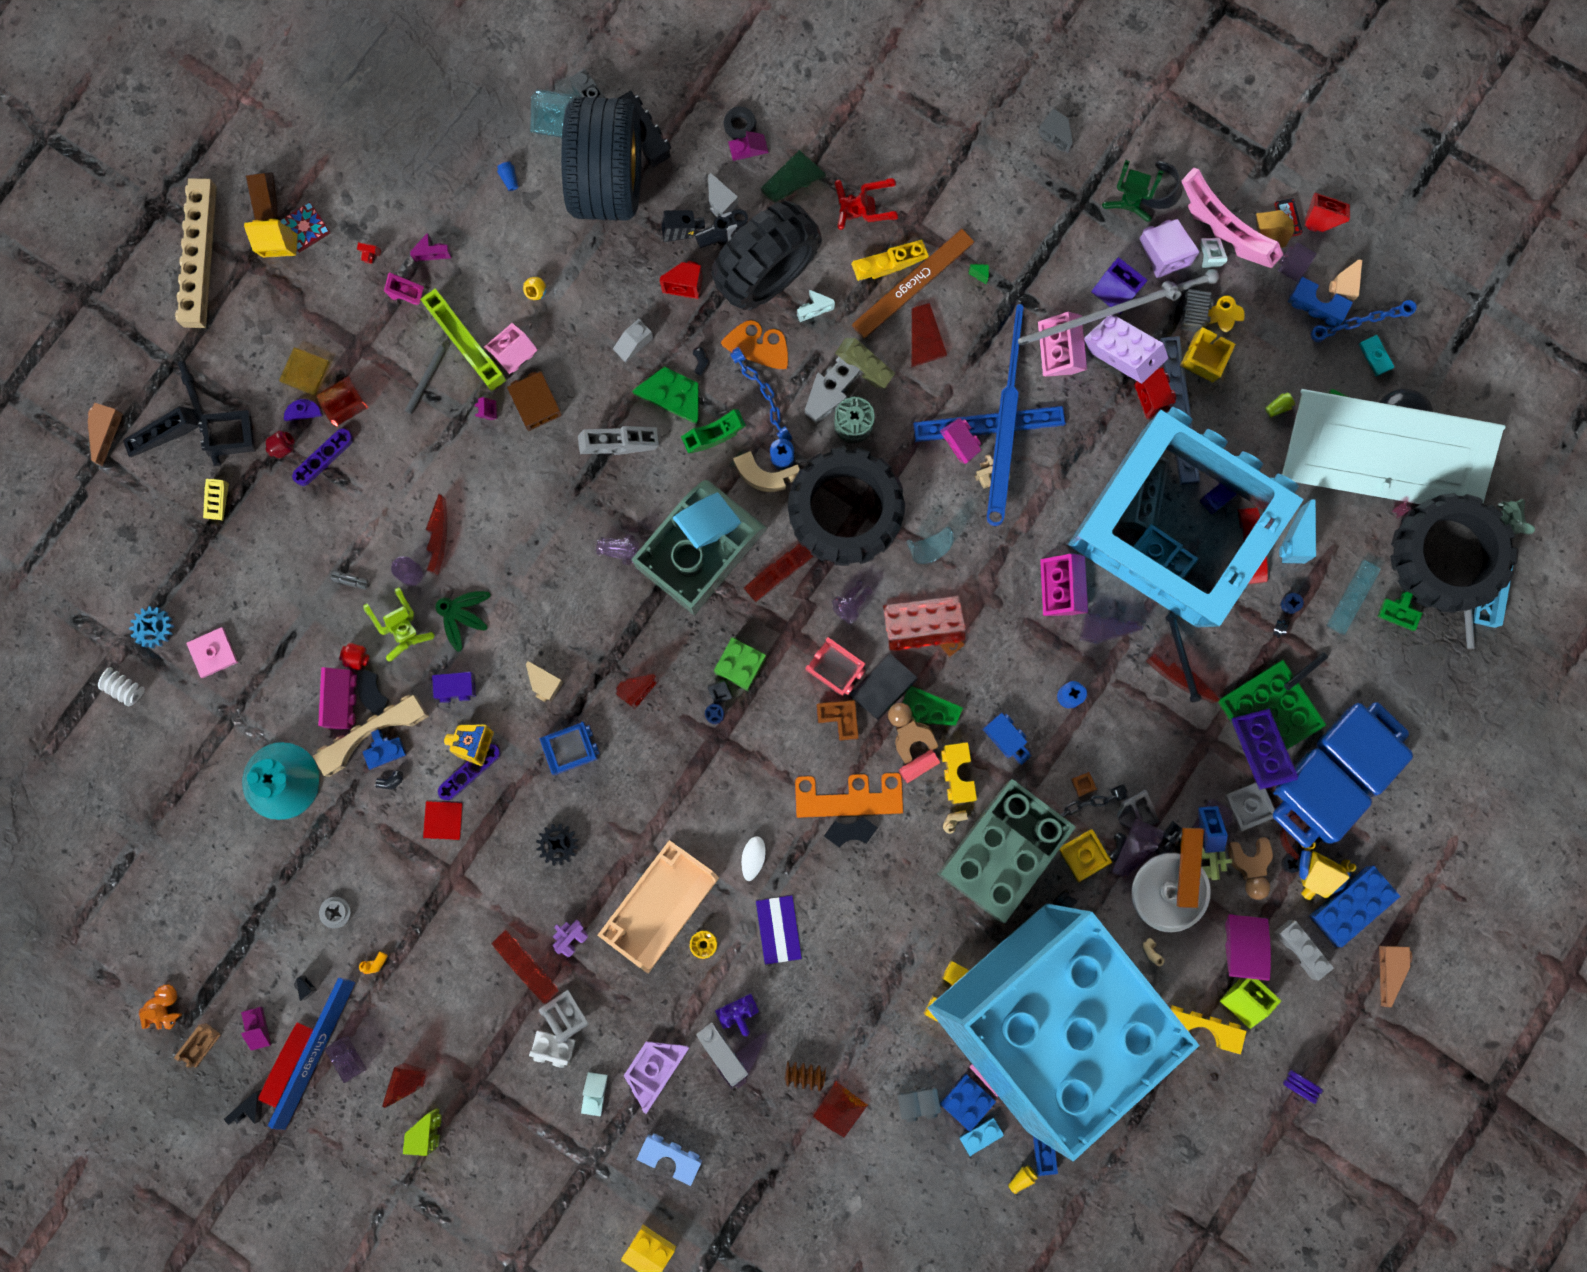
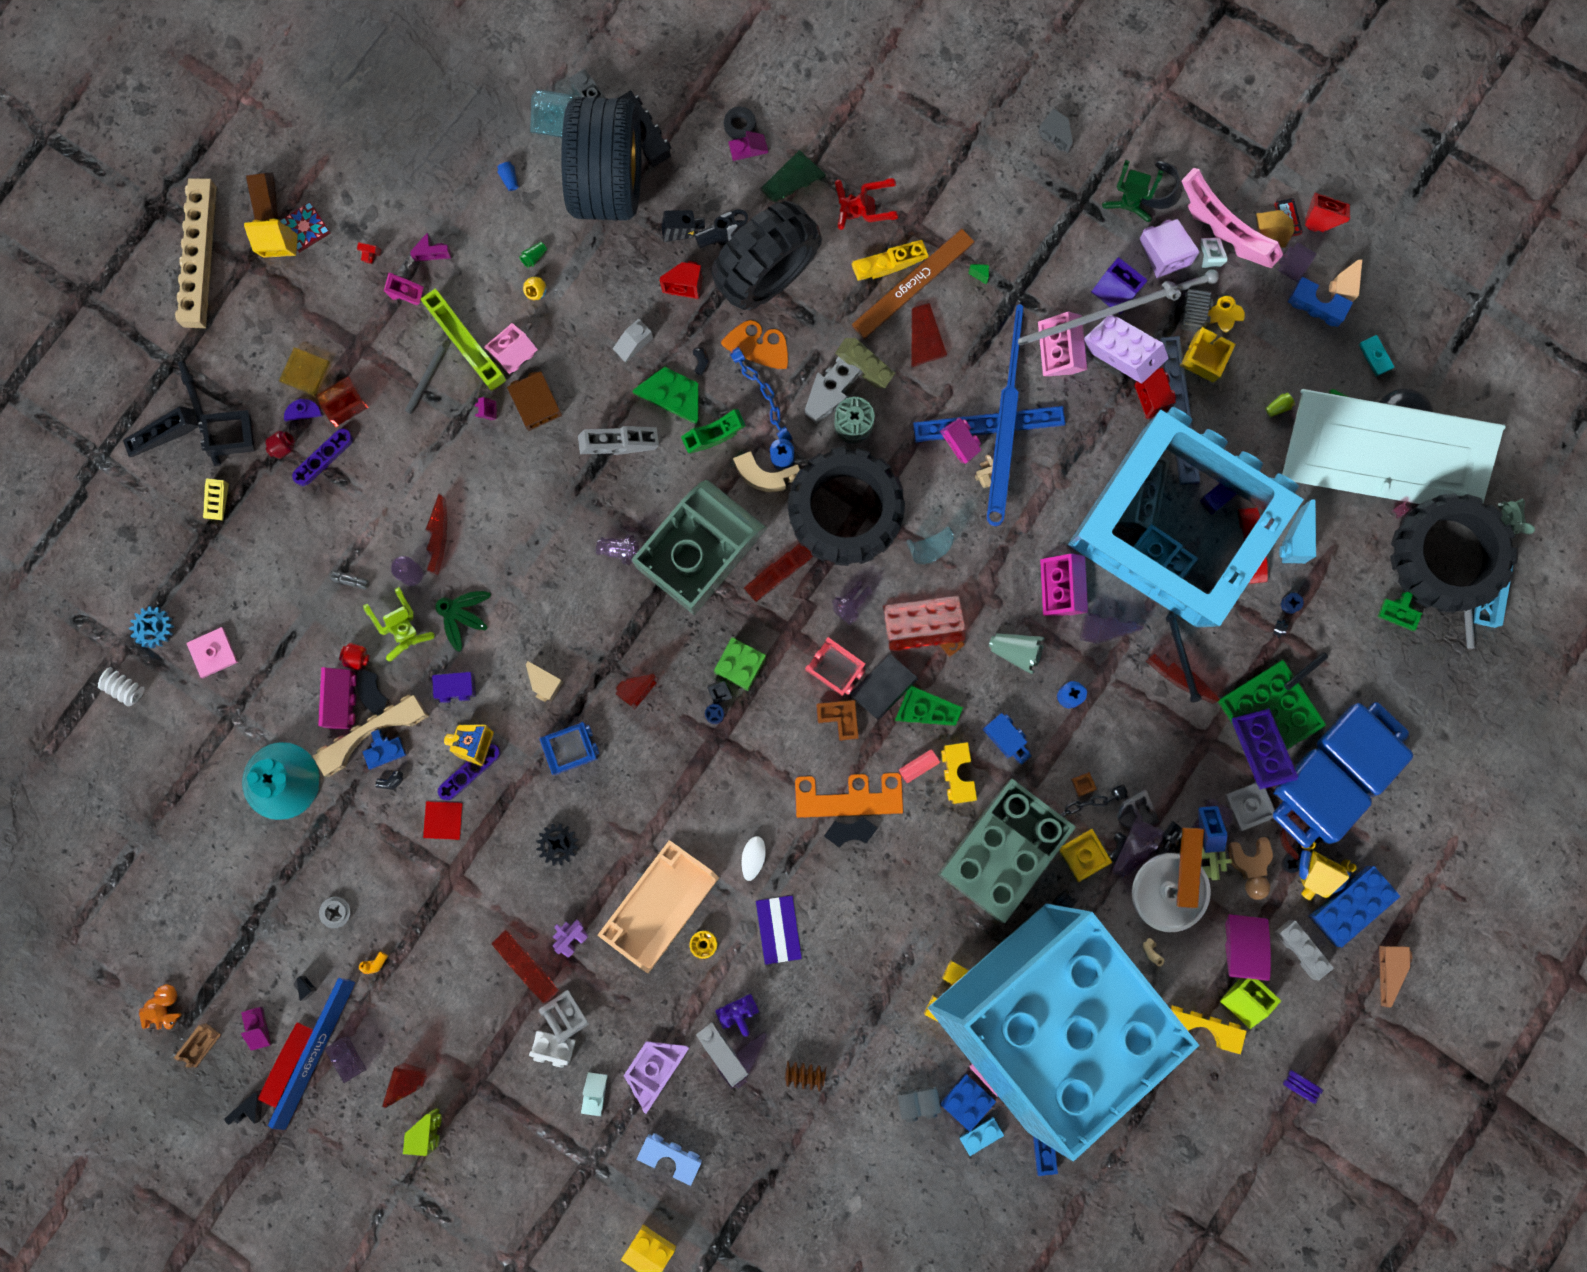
(102, 428): nougat slope -> none
(532, 255): none -> green cone
(707, 520): medium azure slope -> none
(720, 197): light grey slope -> none
(819, 305): light aqua slope -> none
(839, 1109): clear red slope -> none
(909, 731): medium nougat piece -> none
(952, 820): tan arm -> none
(1018, 649): none -> sand green cone
(1023, 1179): yellow cone -> none
(1324, 333): blue piece -> none
(1353, 597): clear light blue plate -> none

